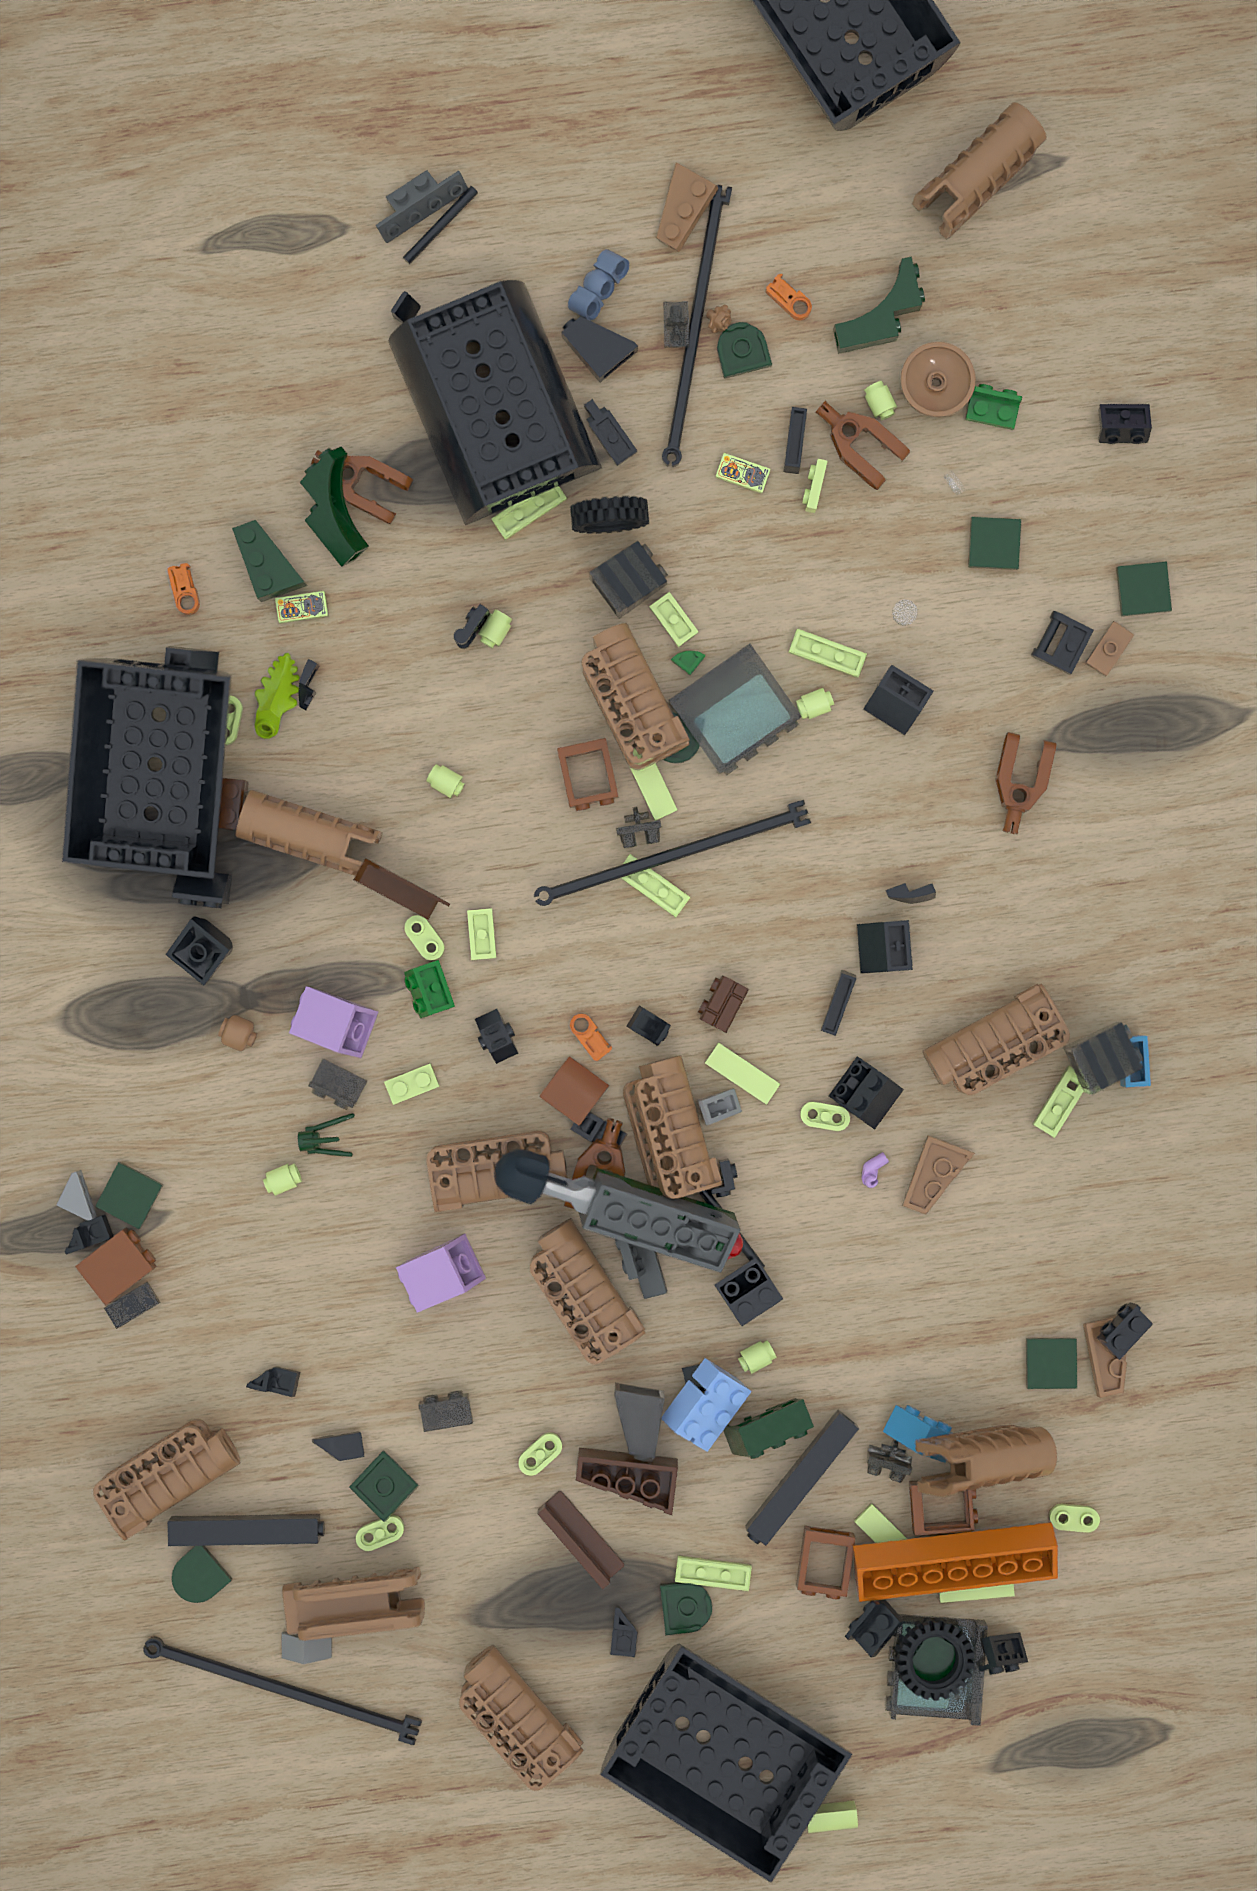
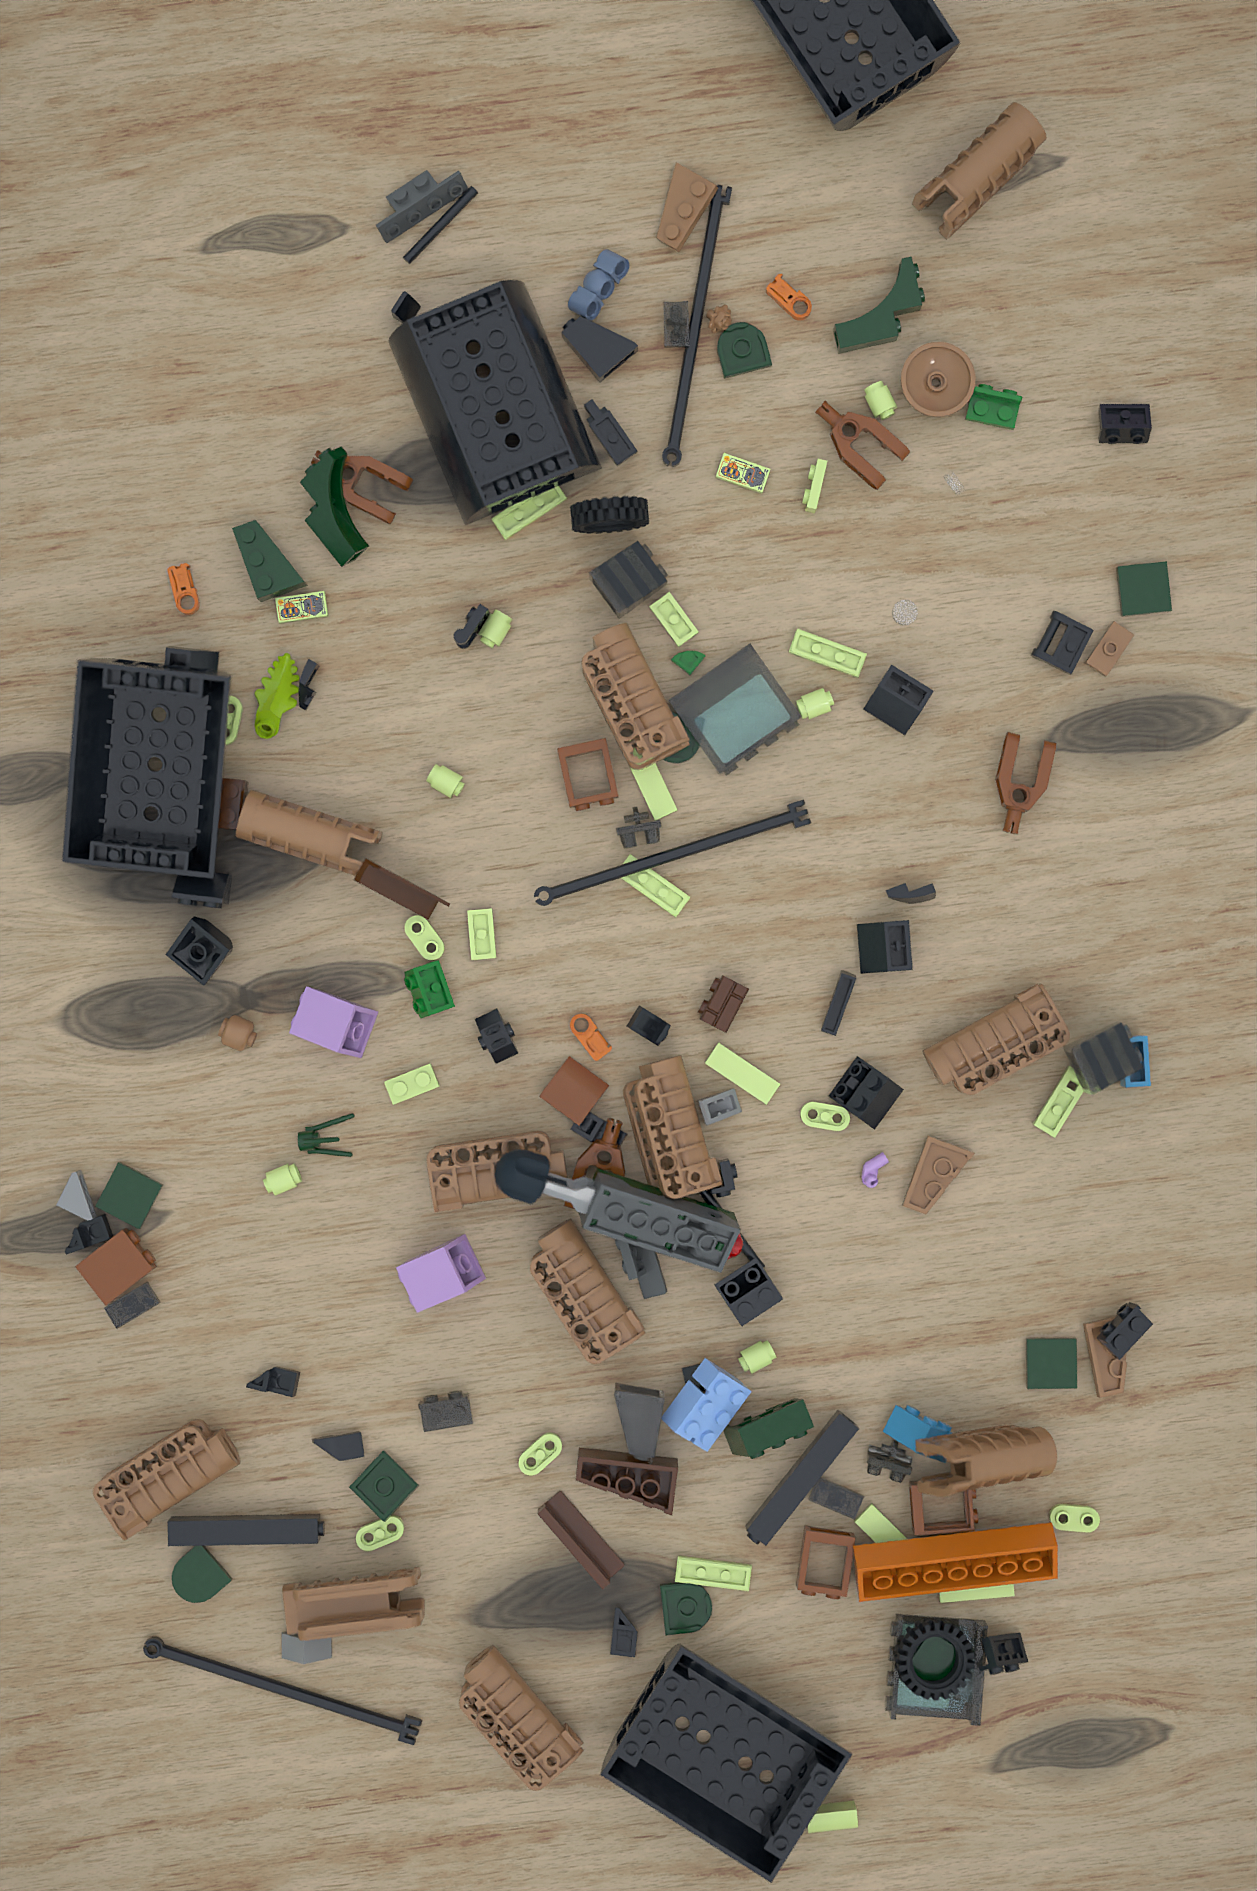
(337, 1084): clear smoke bracket -> none
(795, 440): black piece -> none
(836, 1498): none -> clear smoke tile
(875, 1626): black bracket -> none
(994, 543): dark green tile -> none

